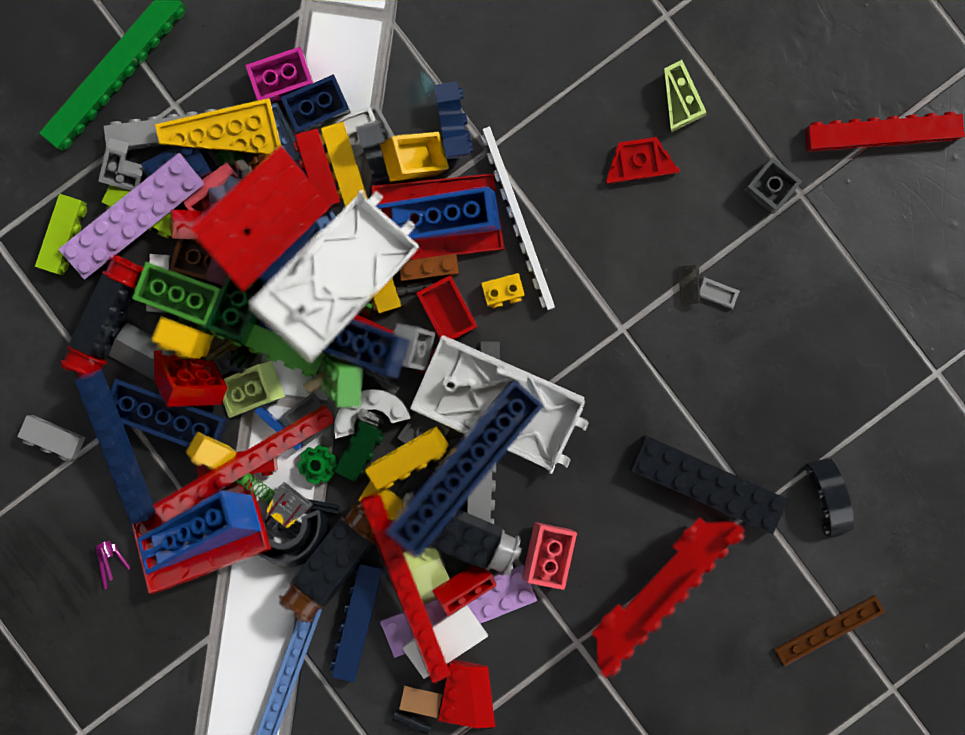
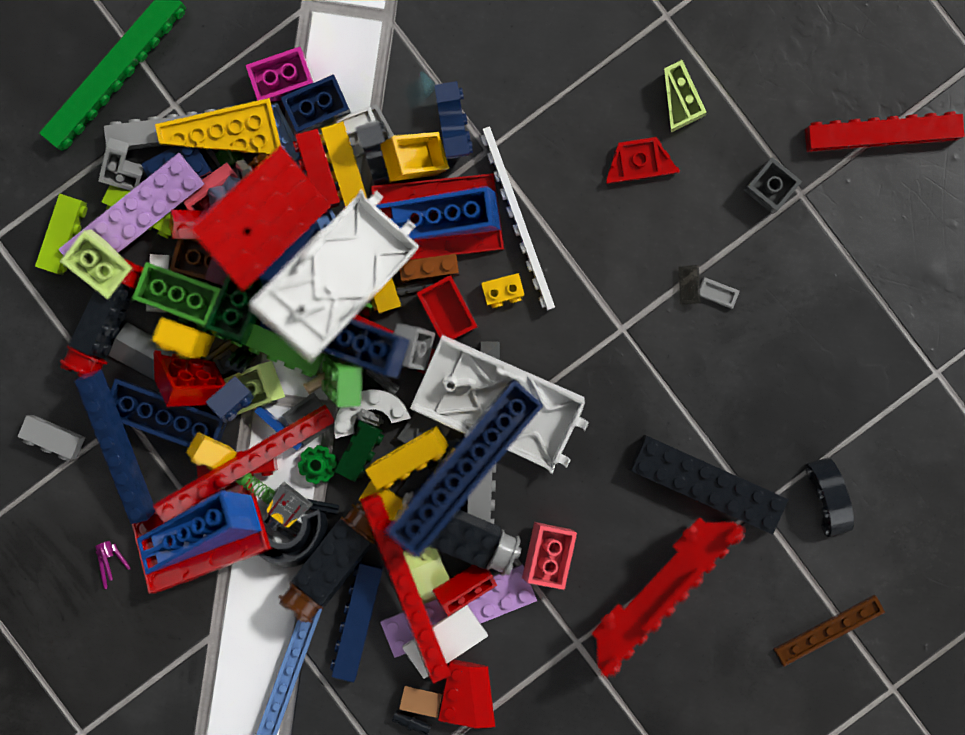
(96, 263): none -> yellowish green slope
(230, 400): none -> dark blue brick

